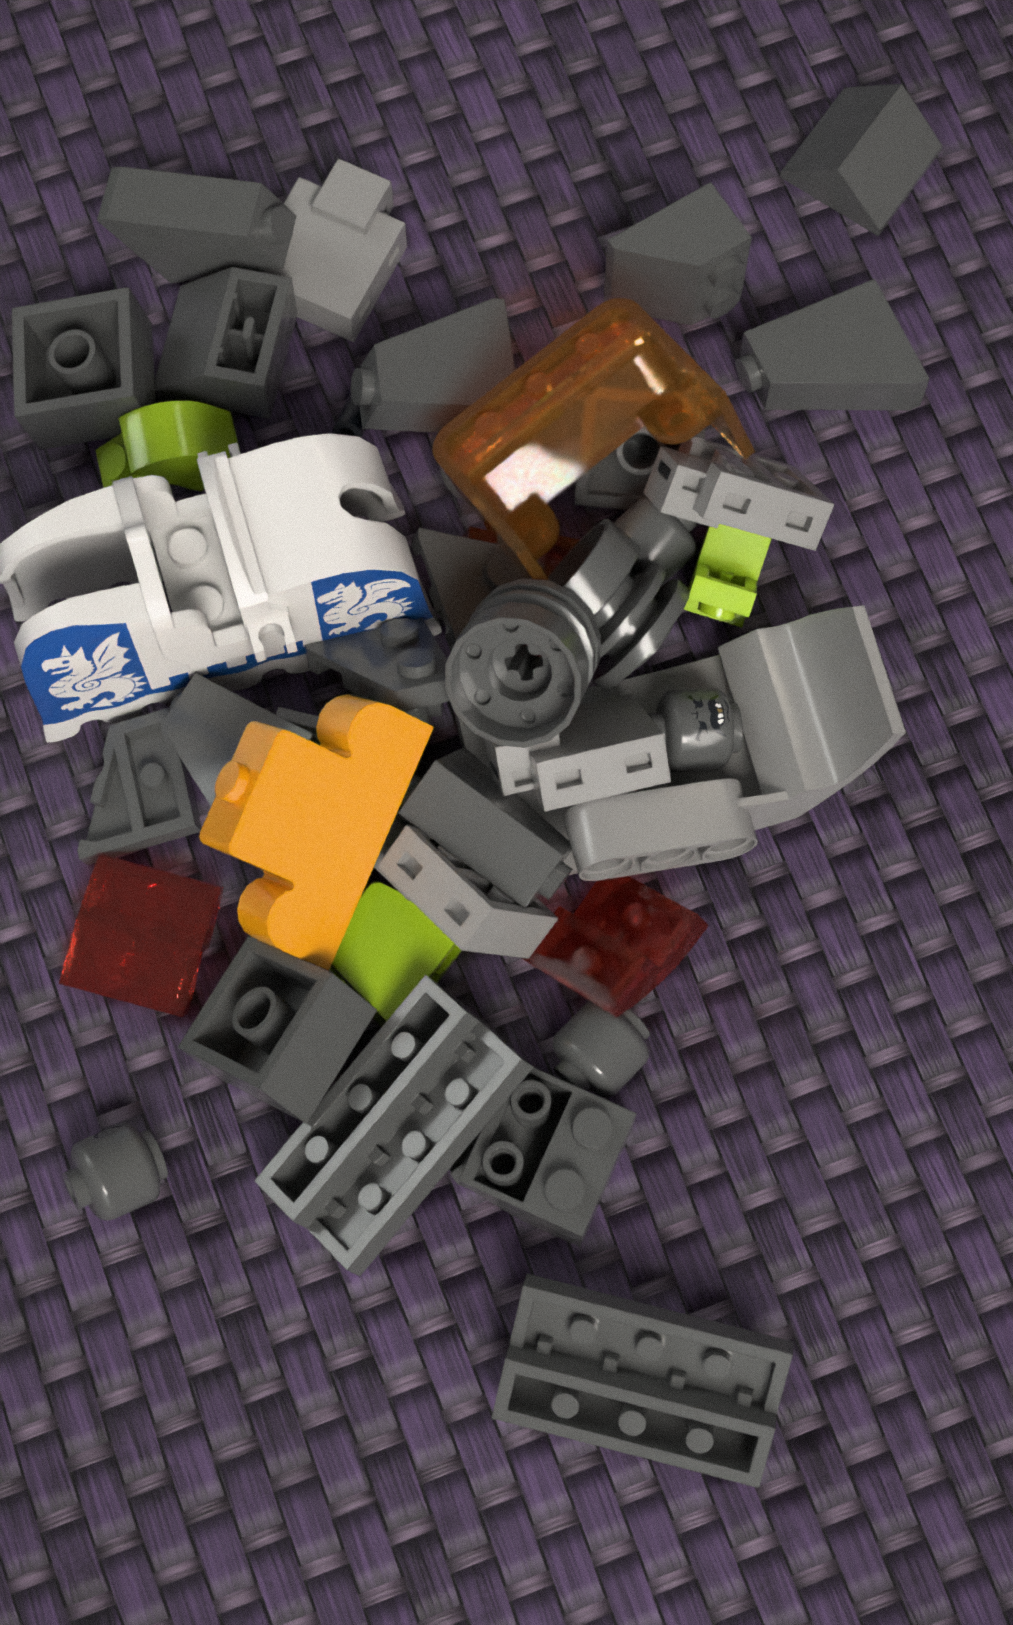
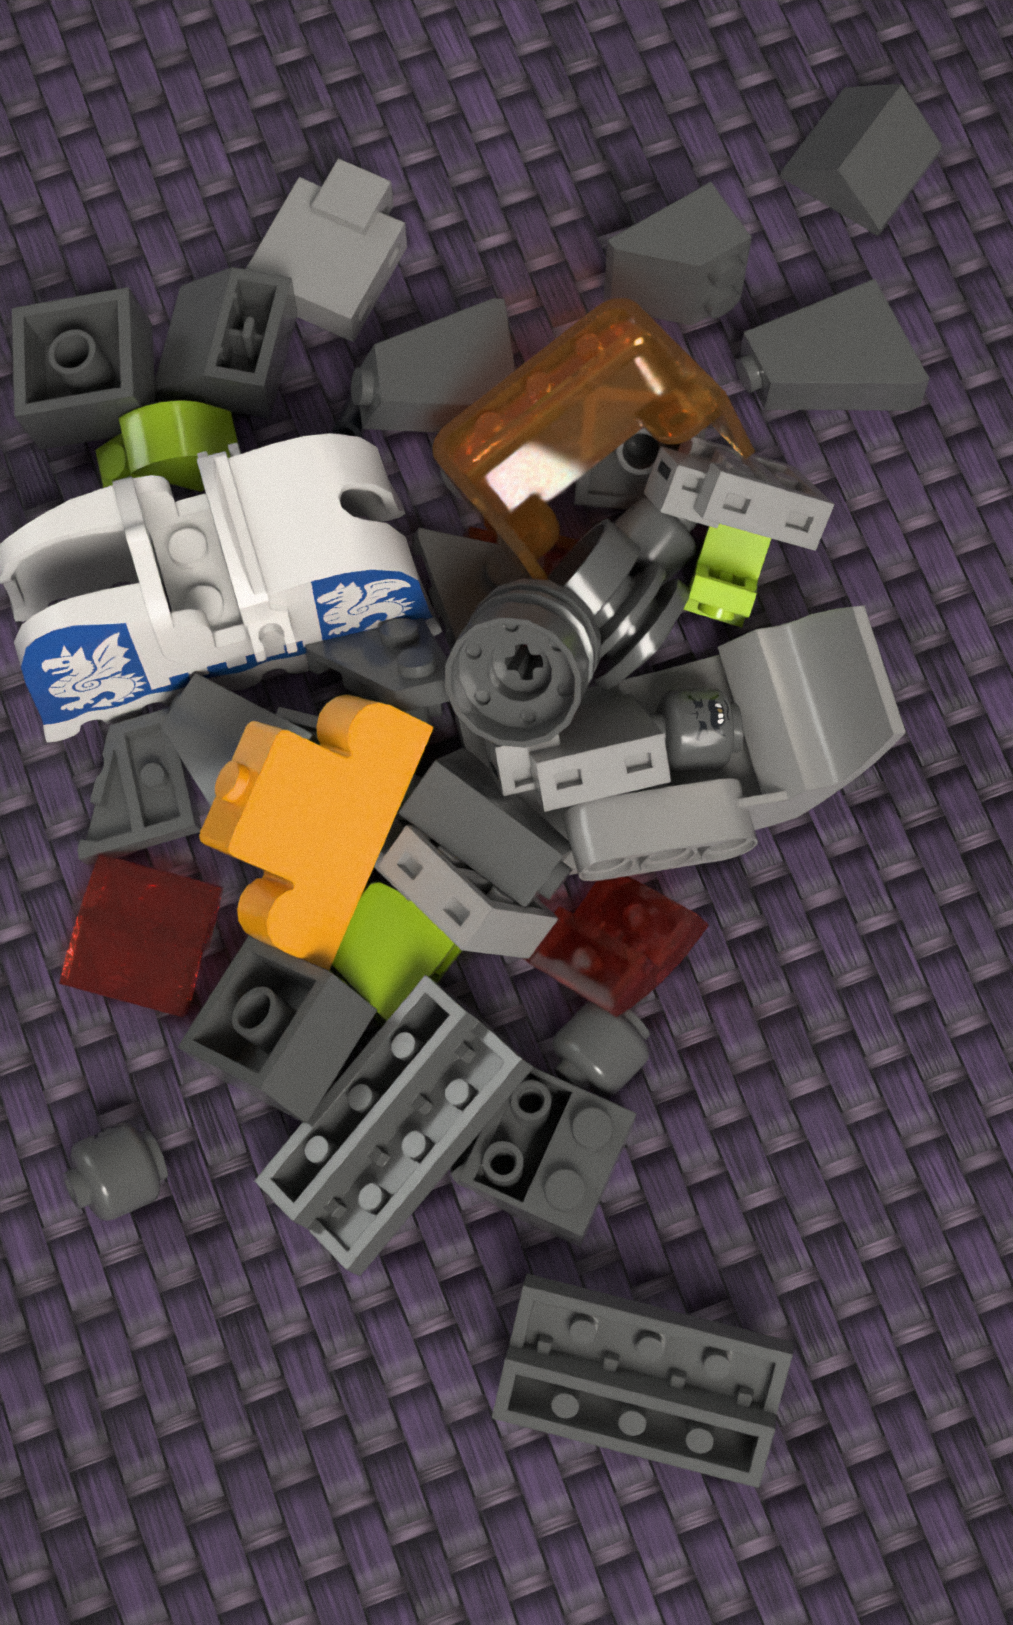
(196, 222): dark grey slope -> none

